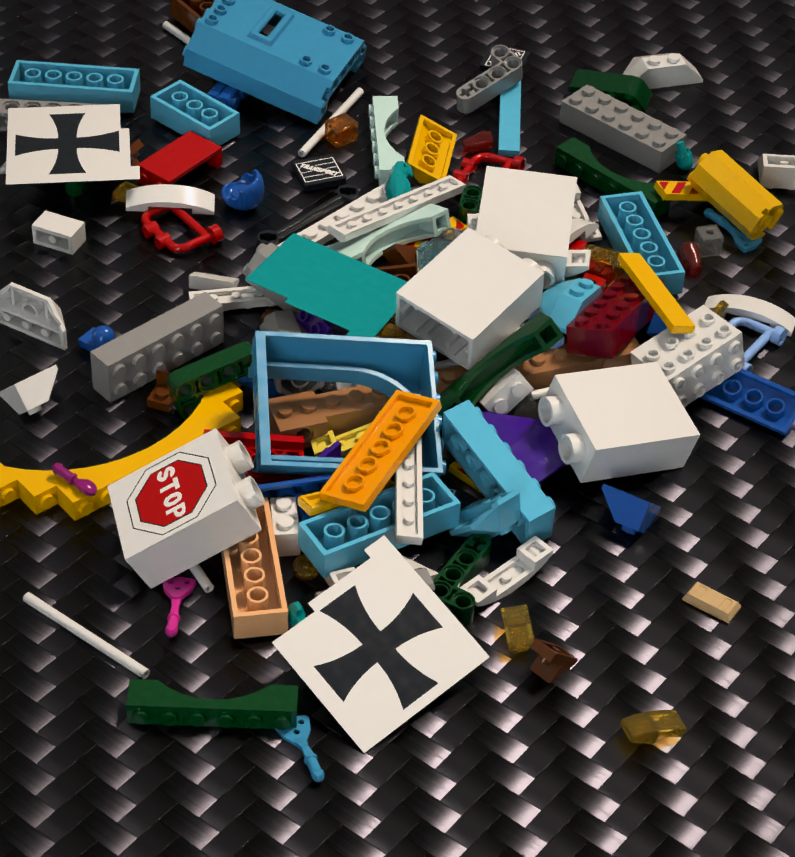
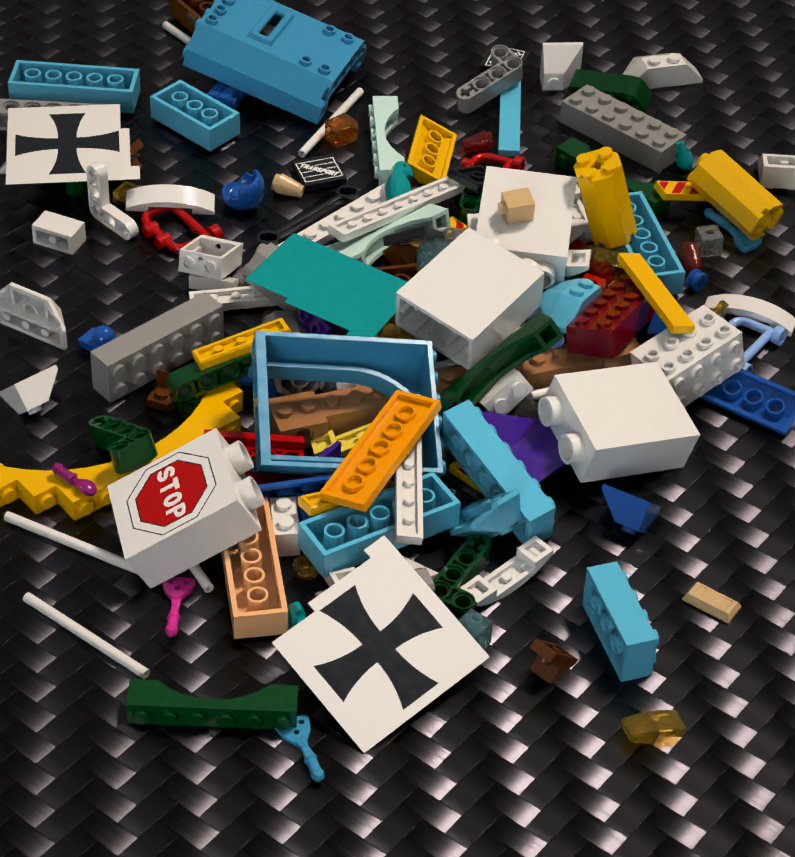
(68, 540): none -> white piece
(102, 208): none -> white beam
(126, 442): none -> dark green beam
(179, 159): red panel -> none
(216, 261): none -> white window
(234, 345): none -> yellow tile
(287, 186): none -> tan cone
(412, 237): none -> black tile
(470, 177): none -> black tile
(478, 627): none -> clear light blue brick
(516, 206): none -> tan brick
(517, 628): clear yellow slope -> none
(559, 64): none -> white slope
(605, 197): none -> yellow brick
(620, 621): none -> medium azure brick
(696, 280): none -> blue bush

